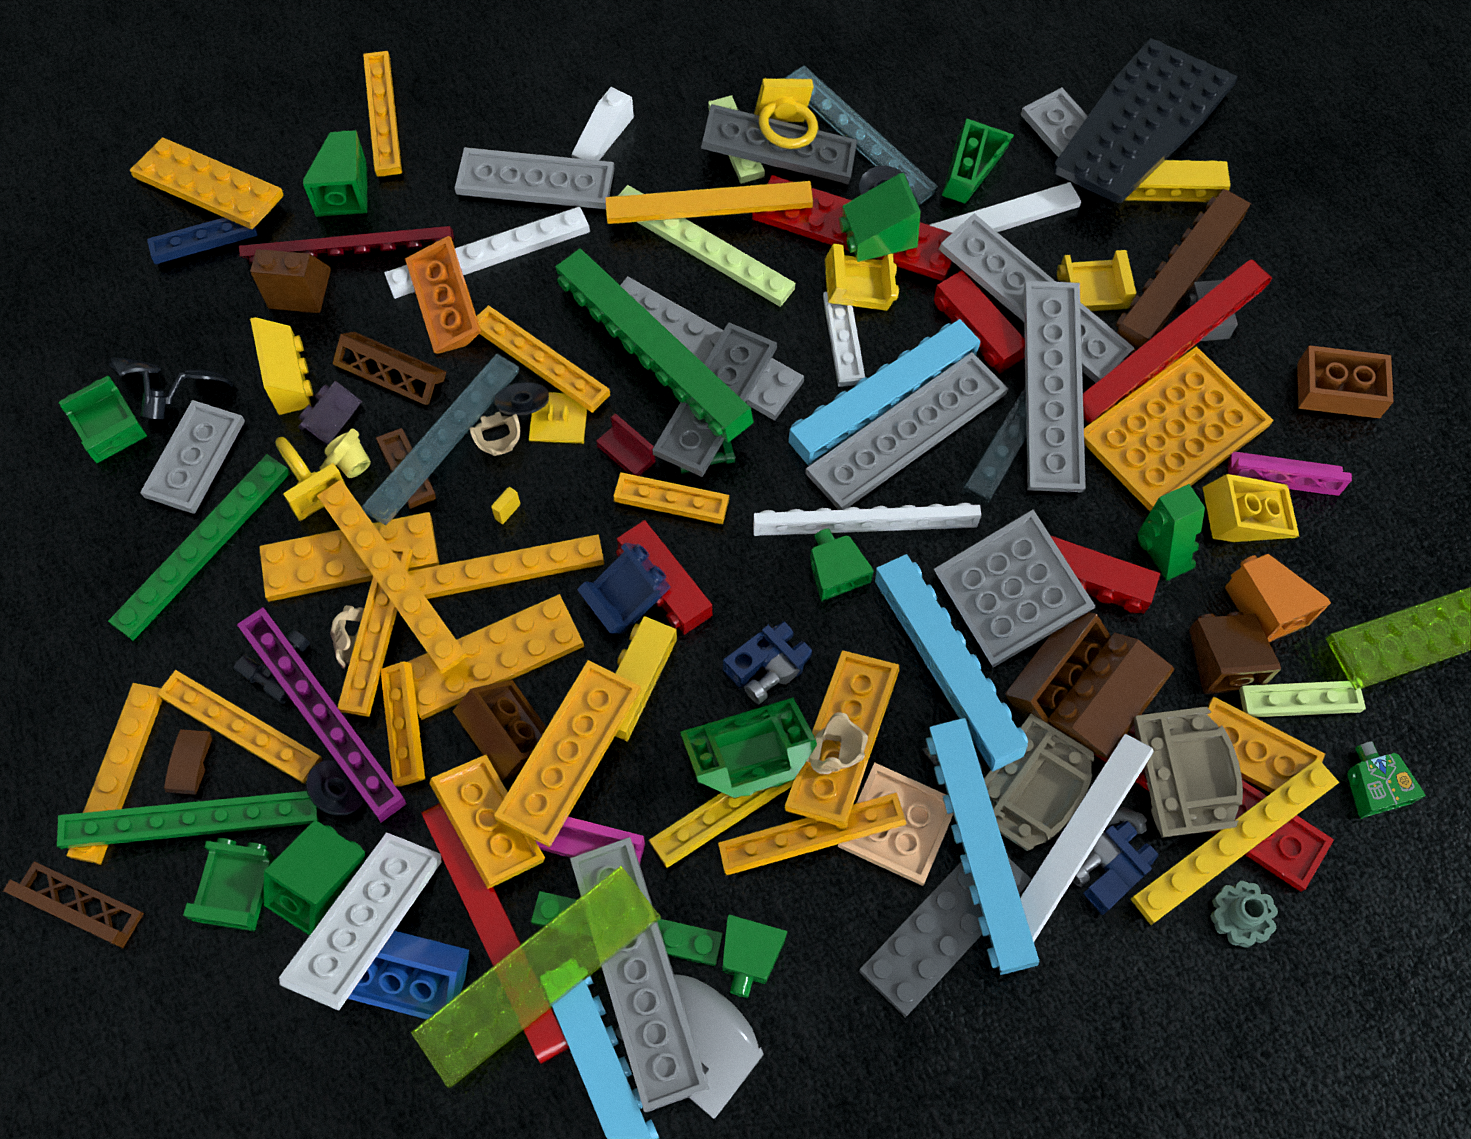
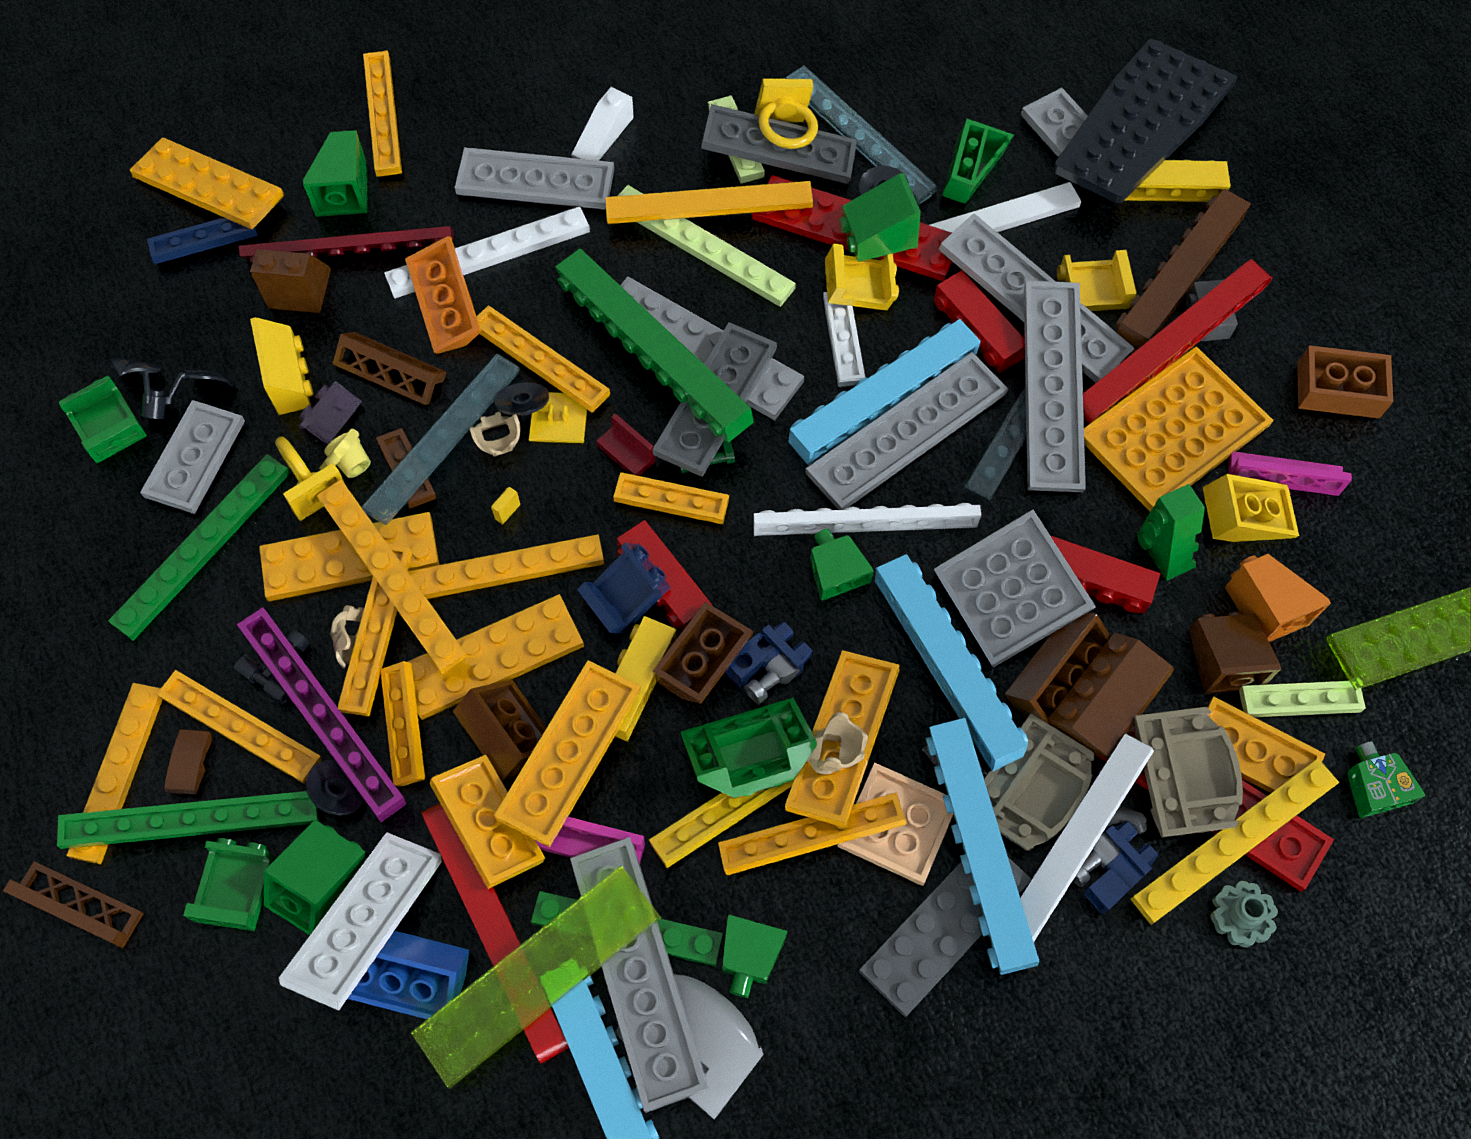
(701, 654): none -> reddish brown slope

